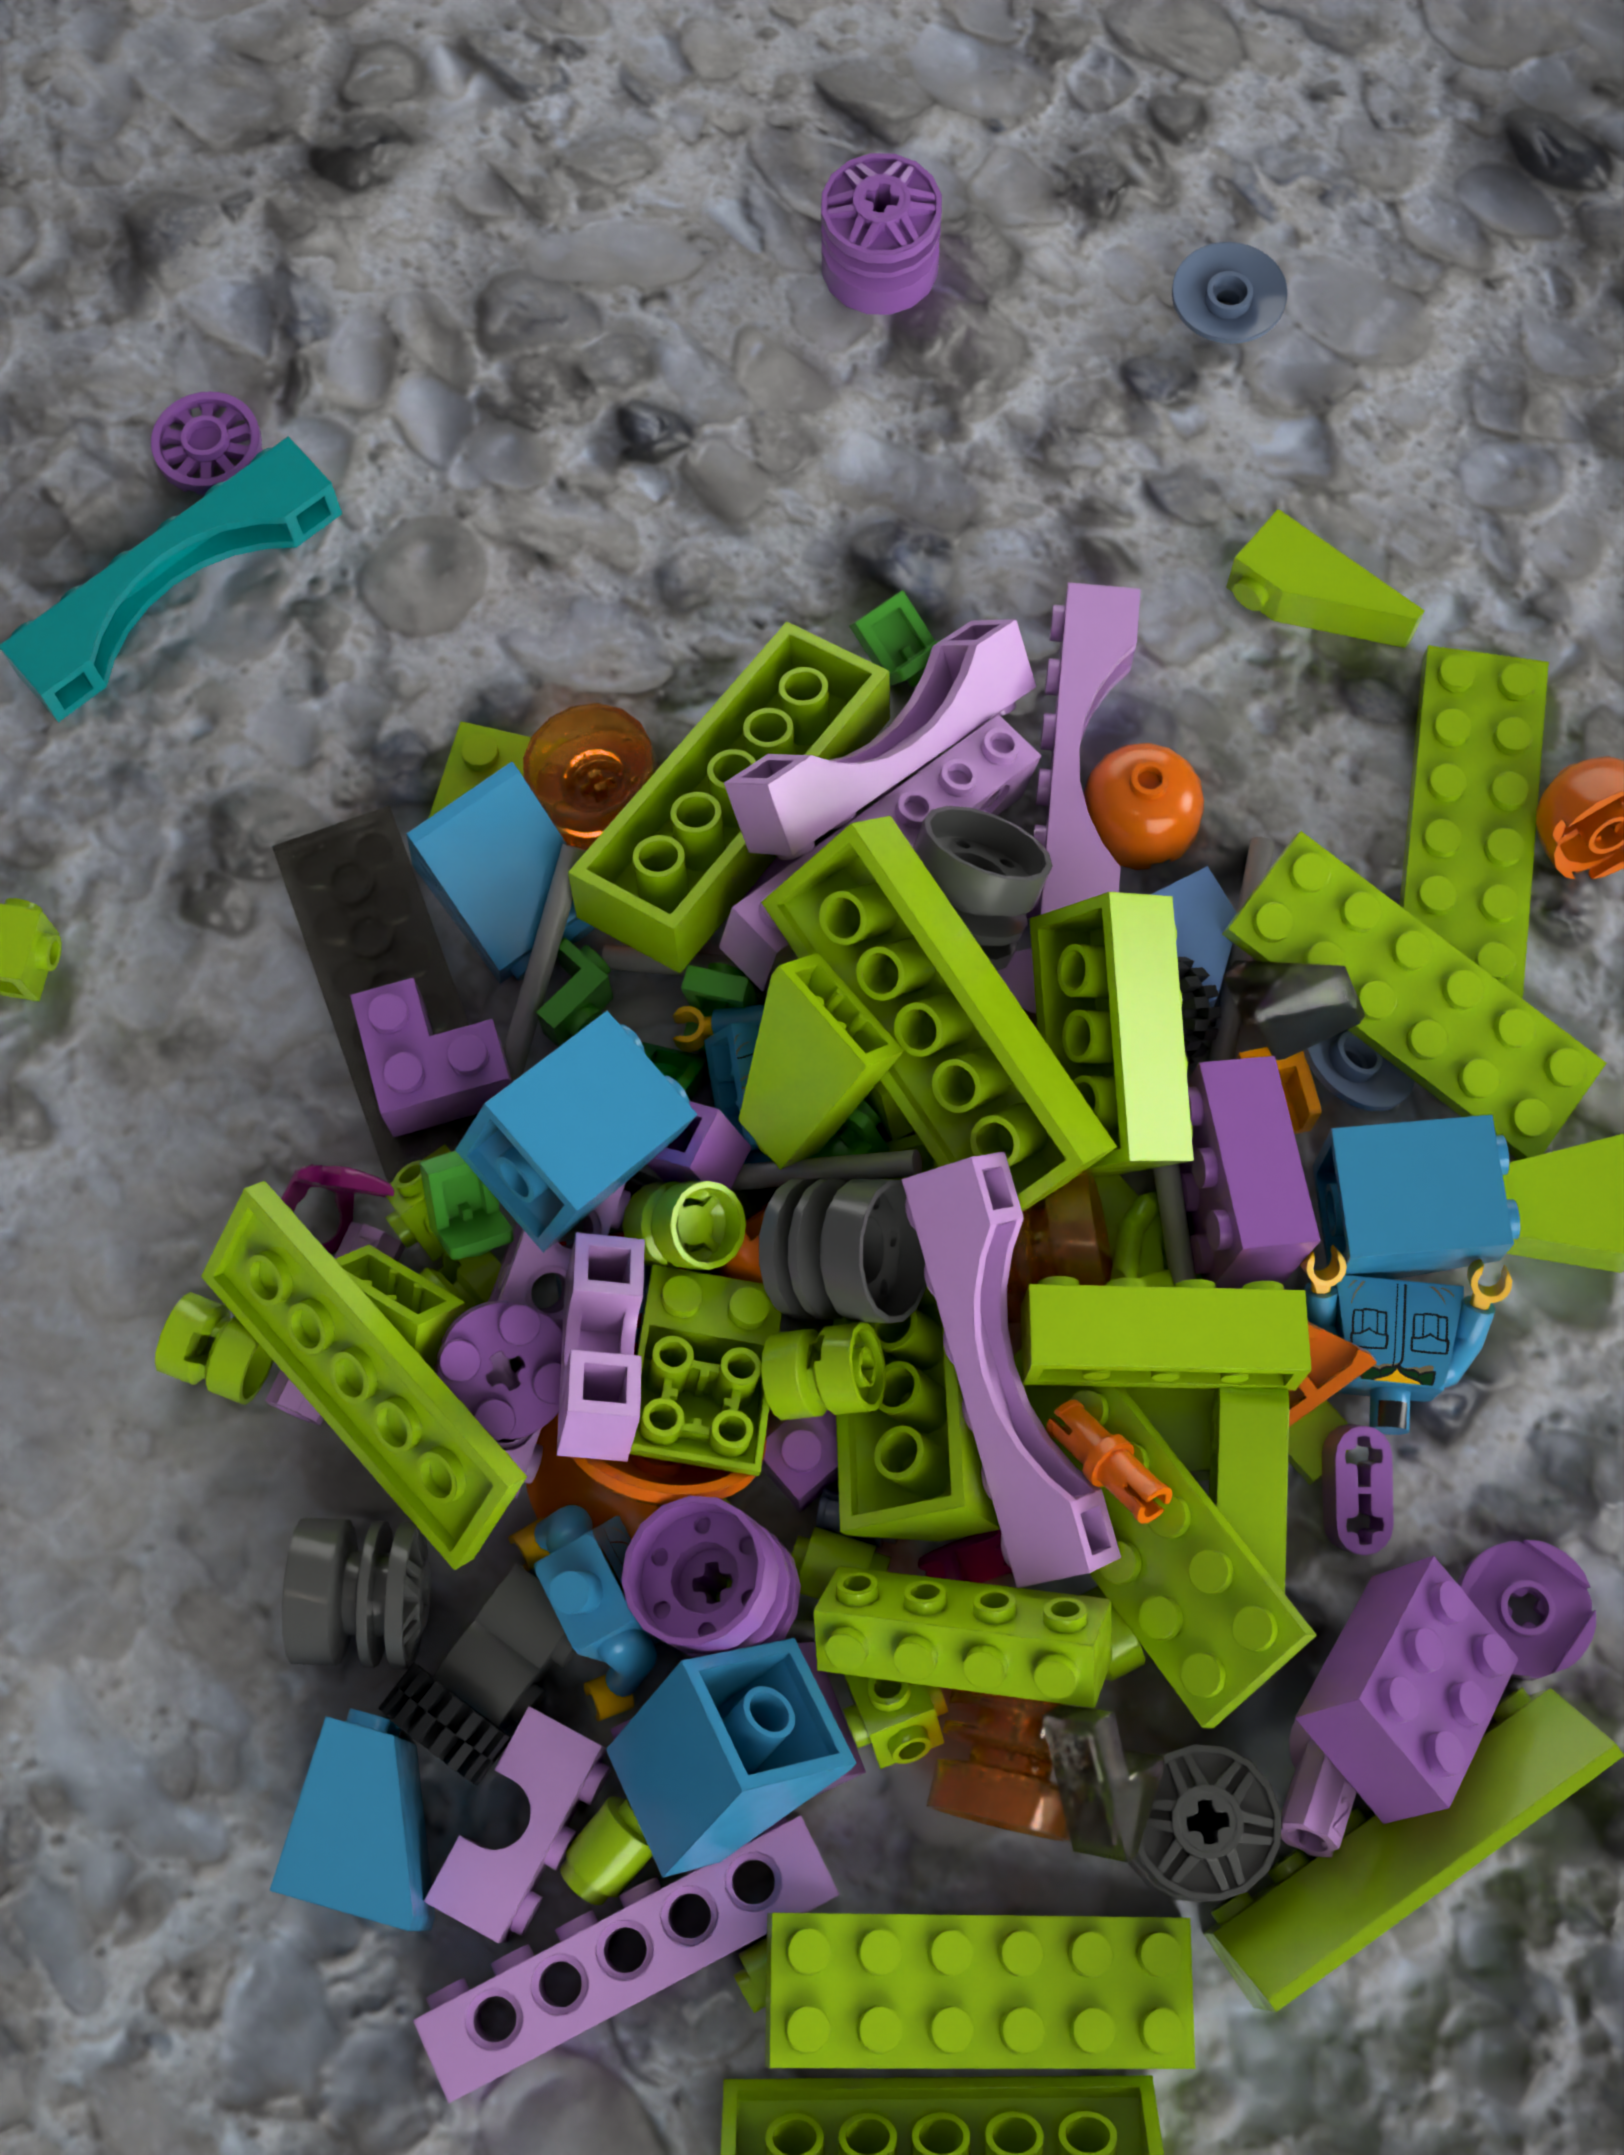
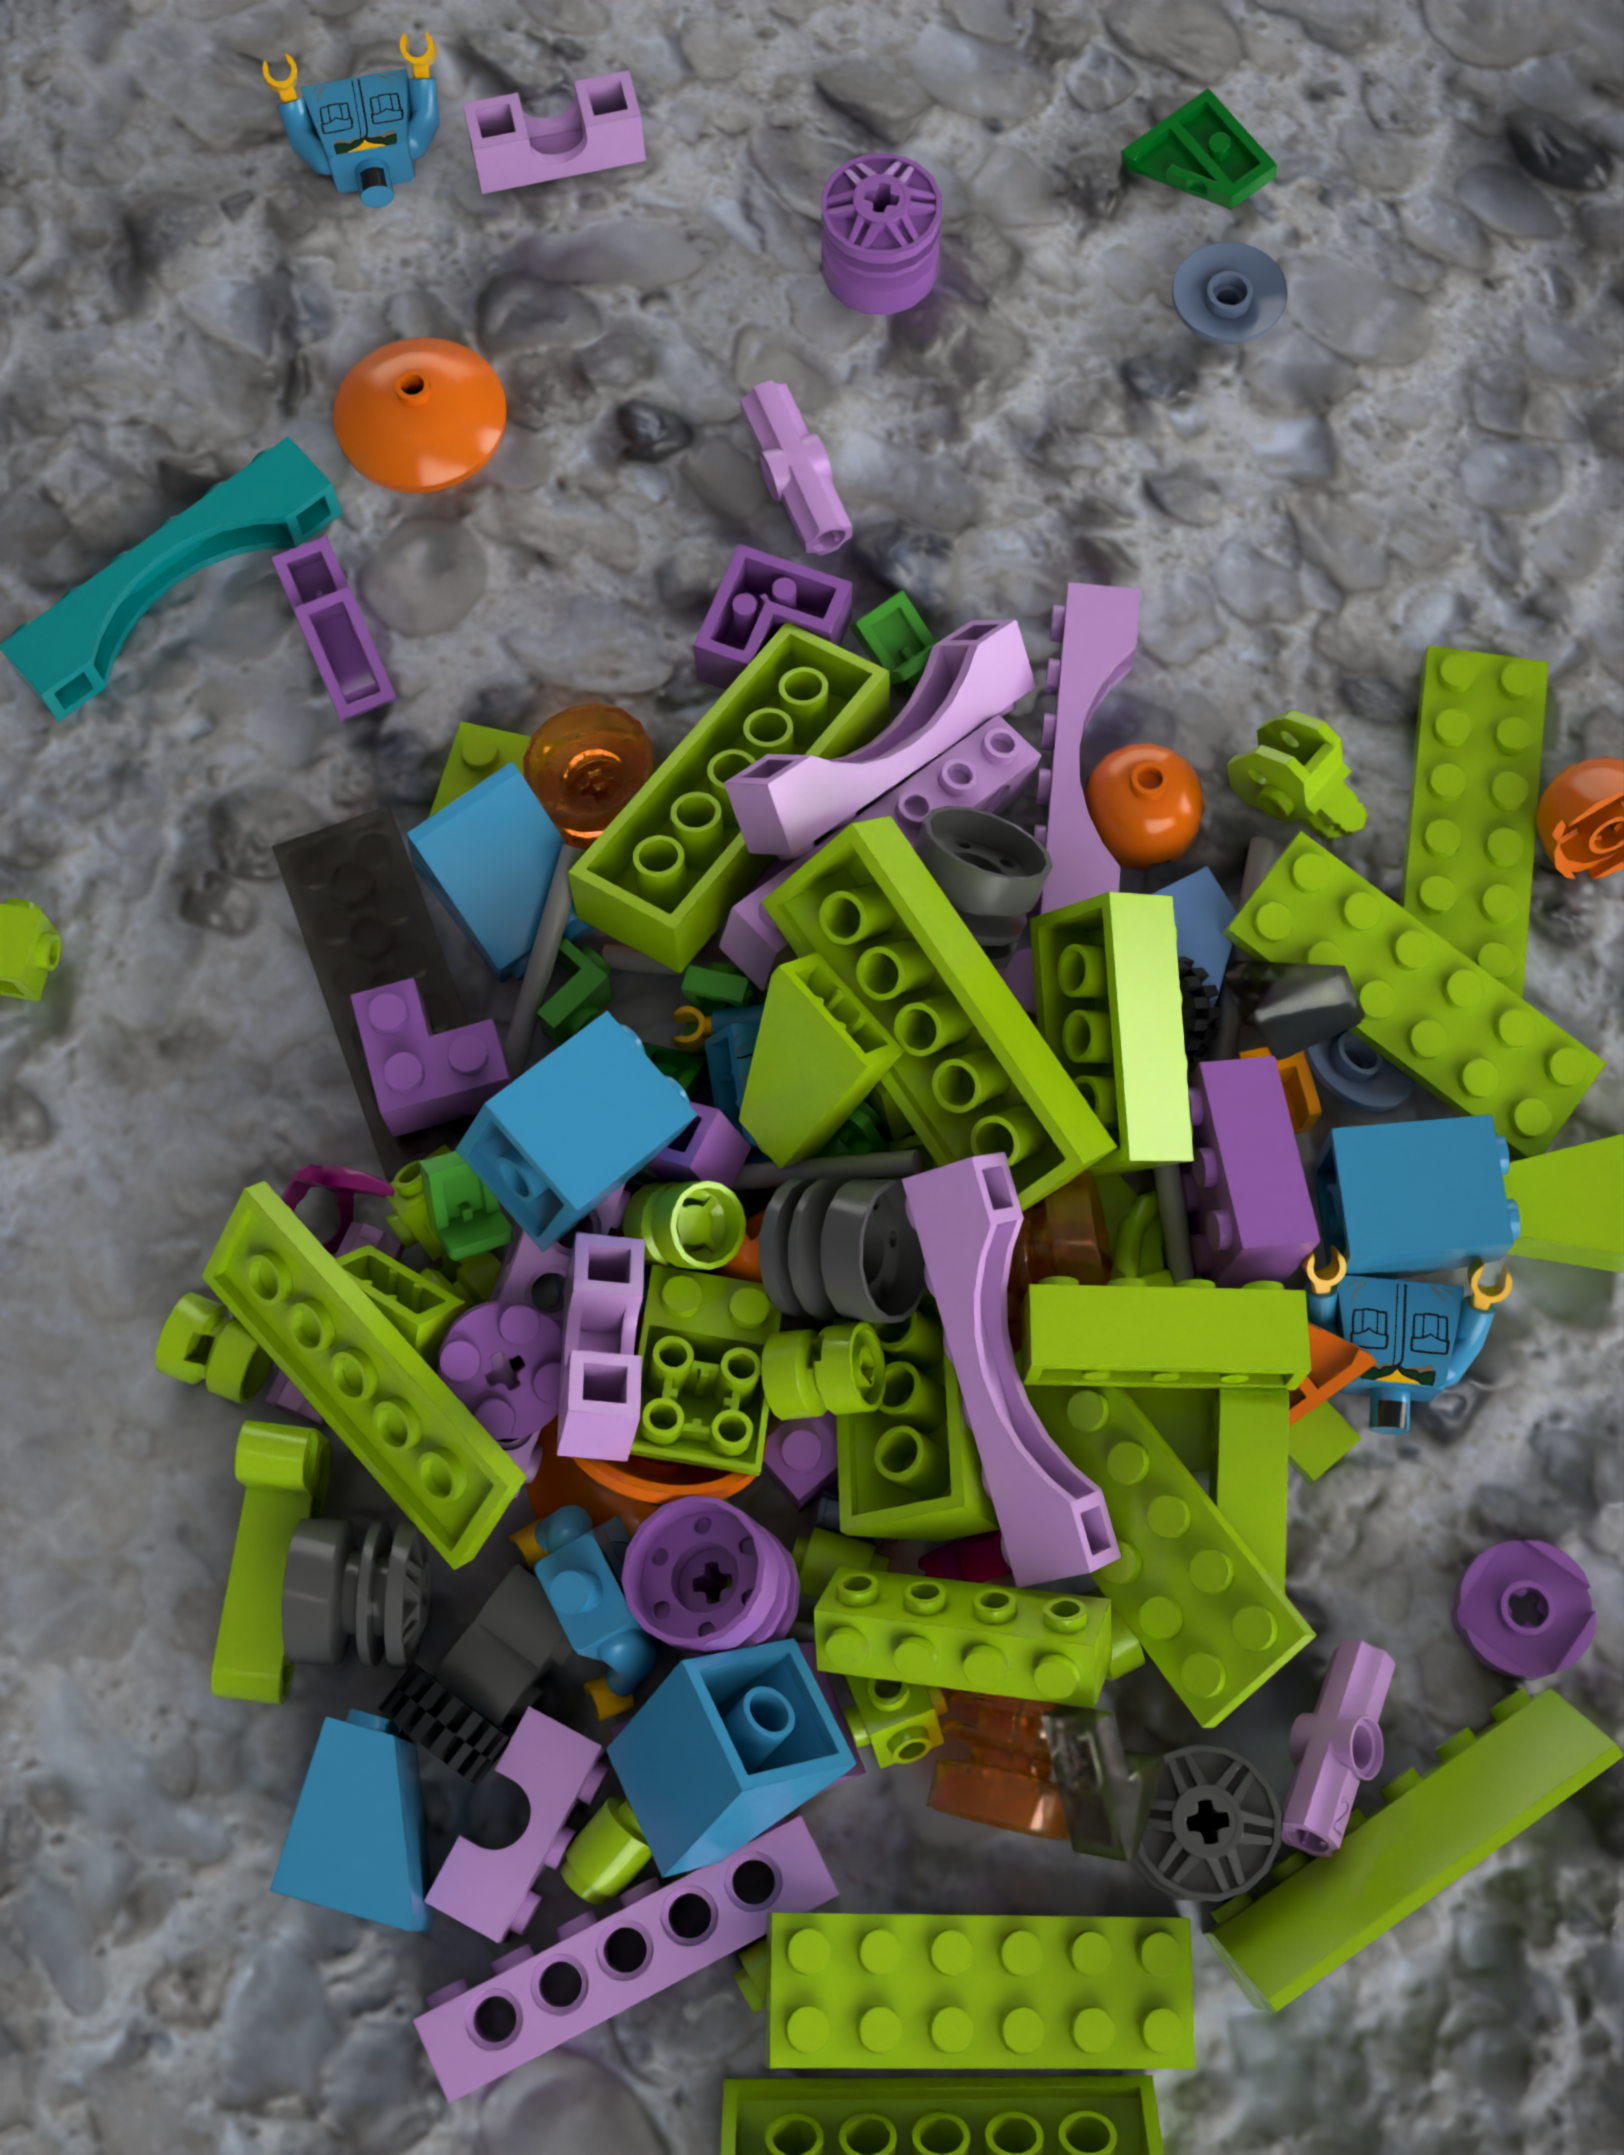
(204, 440): medium lavender wheel -> none
(284, 1481): none -> lime beam
(334, 628): none -> medium lavender slope
(363, 126): none -> dark azure torso
(424, 437): none -> orange dish
(591, 136): none -> lavender arch
(756, 601): none -> medium lavender brick
(796, 468): none -> lavender piece
(1109, 1461): orange pin -> none
(1202, 153): none -> green wing
(1299, 776): none -> lime hinge
(1315, 586): lime slope -> none
(1357, 1489): medium lavender beam -> none
(1408, 1691): medium lavender brick -> none

